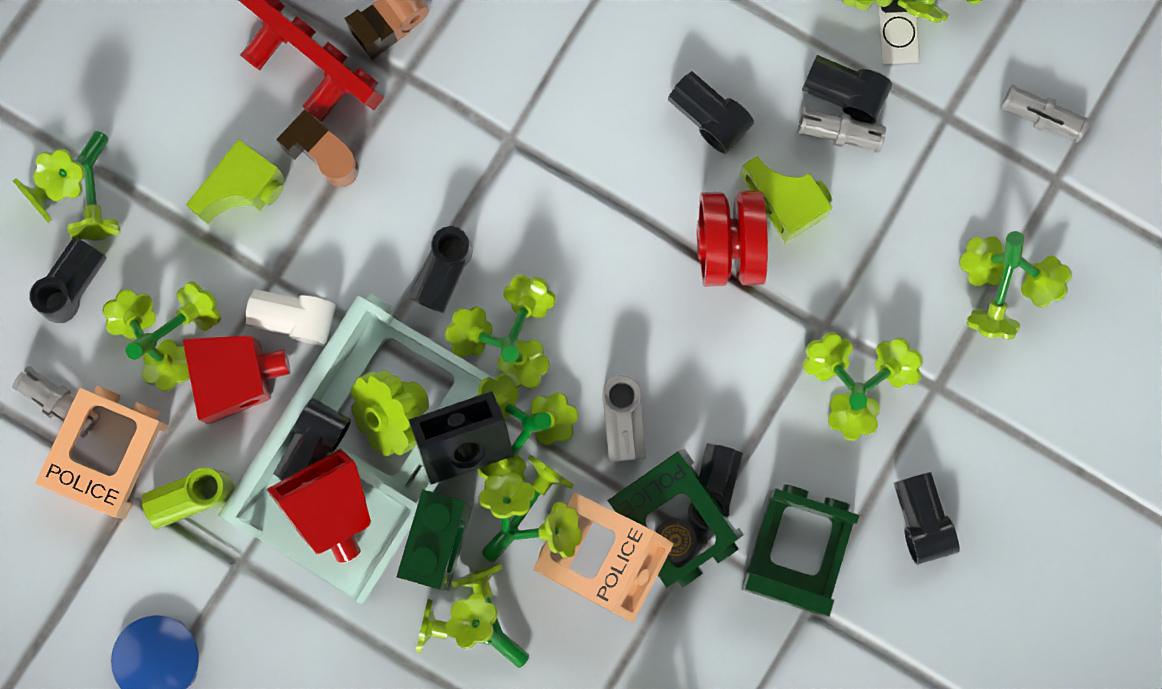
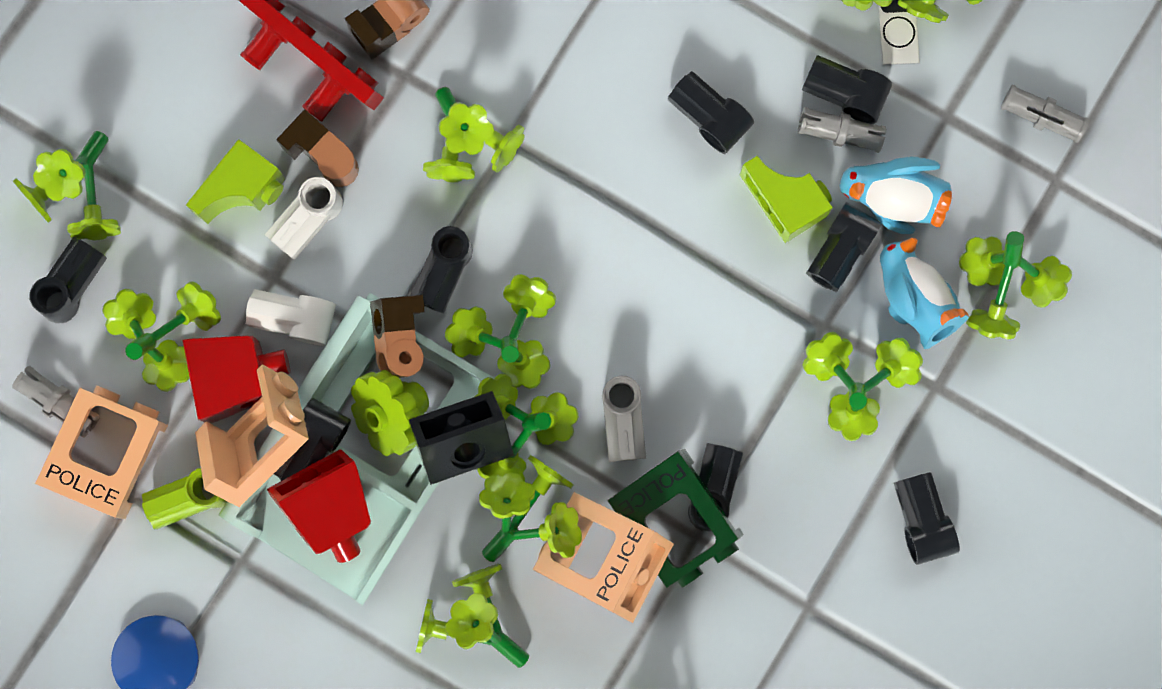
(230, 457): none -> light nougat window
(301, 221): none -> white piece
(396, 334): none -> leg
(435, 540): dark green window -> none
(466, 131): none -> lime plant
(682, 536): dark grey tile -> none
(734, 238): red wheel -> none
(788, 585): dark green window -> none
(847, 239): none -> black piece
(900, 192): none -> animal
(919, 294): none -> medium azure animal

